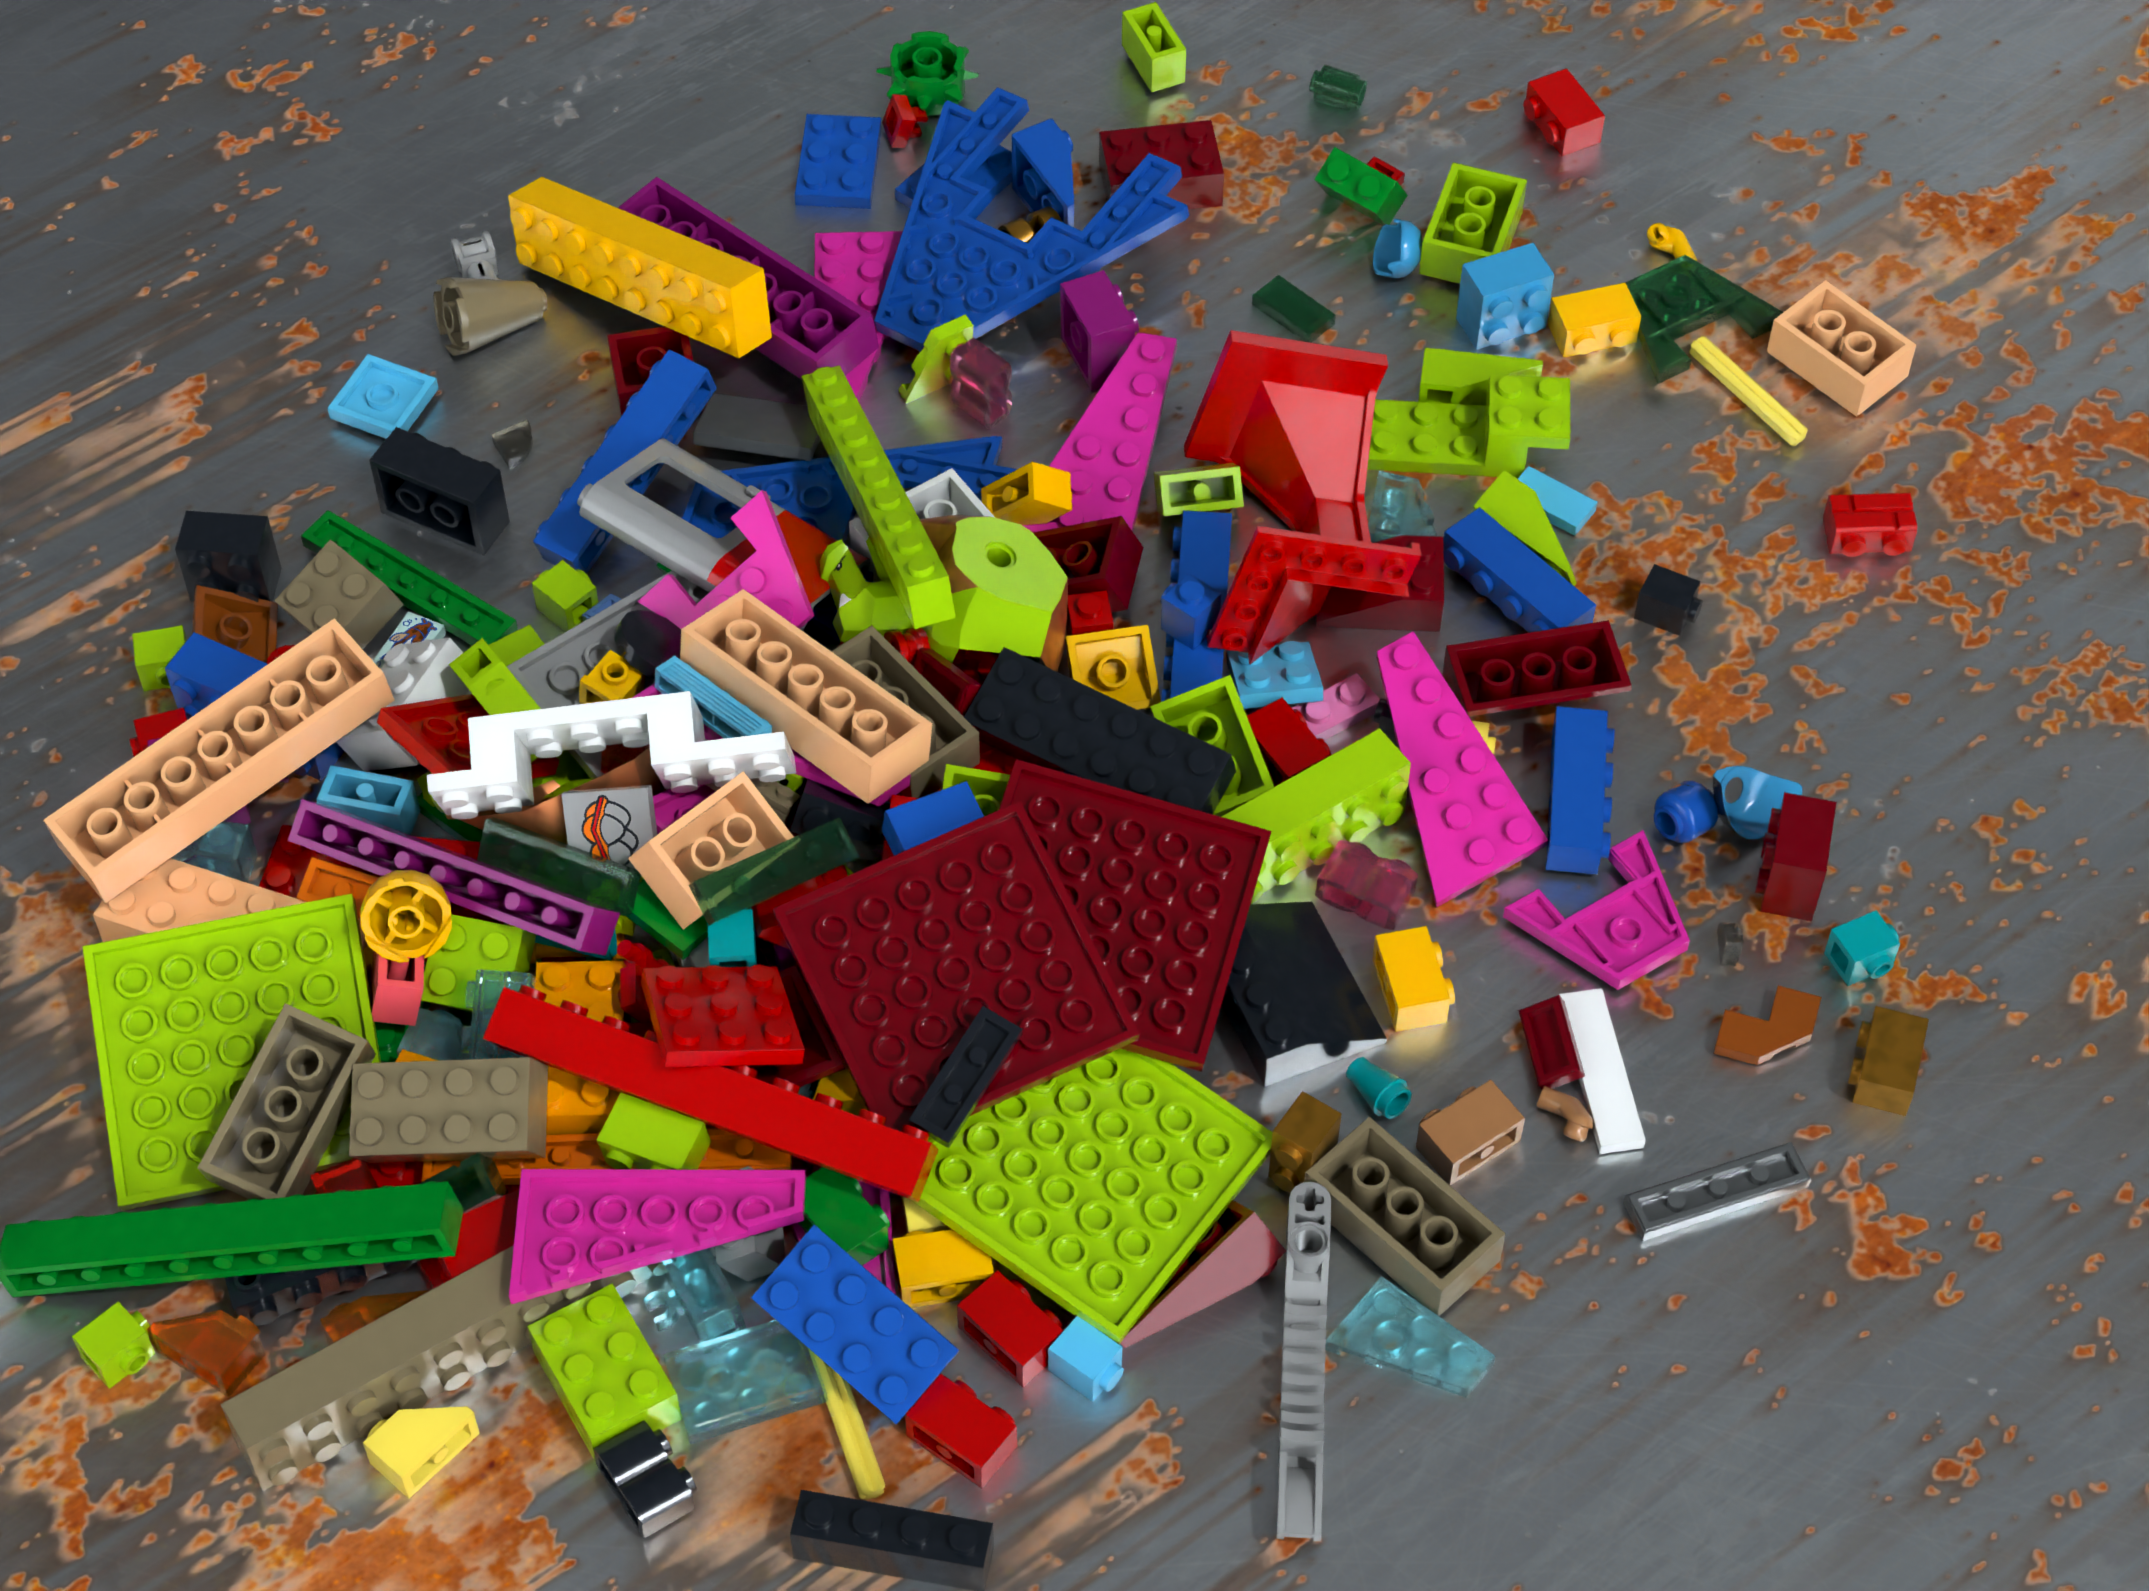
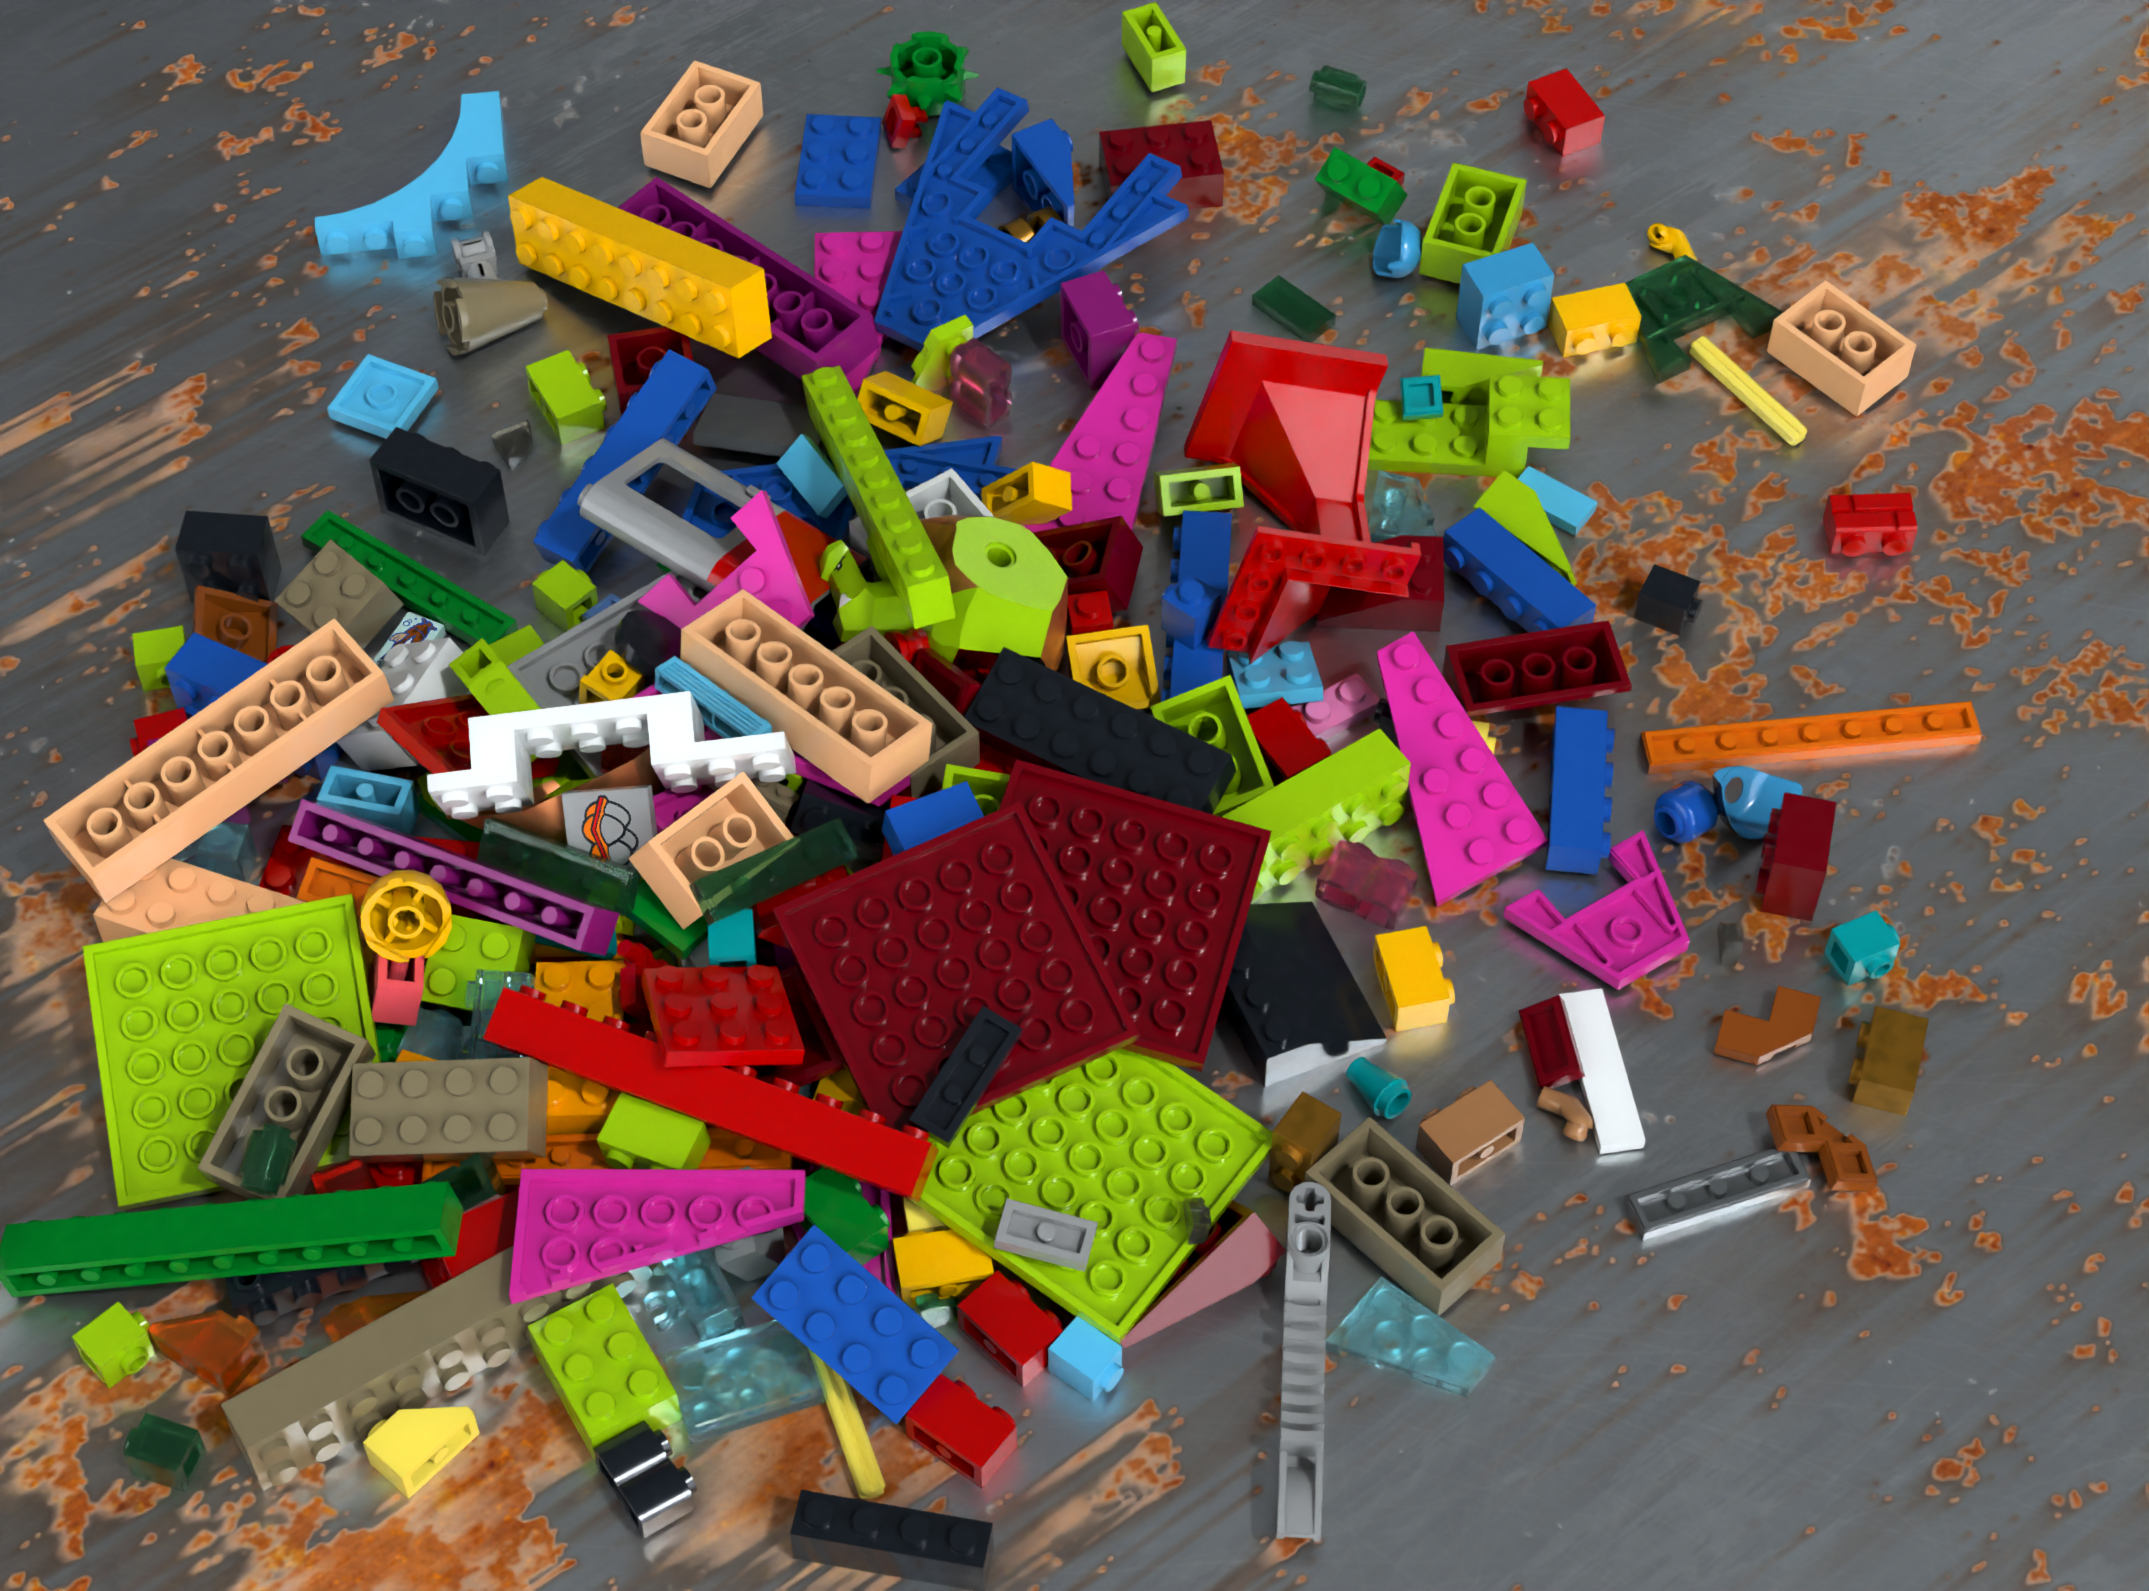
(164, 1452): none -> clear green brick
(267, 1160): none -> clear green brick
(439, 194): none -> medium azure arch
(566, 397): none -> lime brick
(702, 124): none -> light nougat brick
(813, 476): none -> medium azure tile
(904, 408): none -> yellow brick
(935, 1310): none -> clear green tile
(1045, 1235): none -> light grey plate
(1197, 1220): none -> clear smoke tile
(1421, 397): none -> teal tile
(1809, 737): none -> orange tile
(1842, 1157): none -> dark orange tile

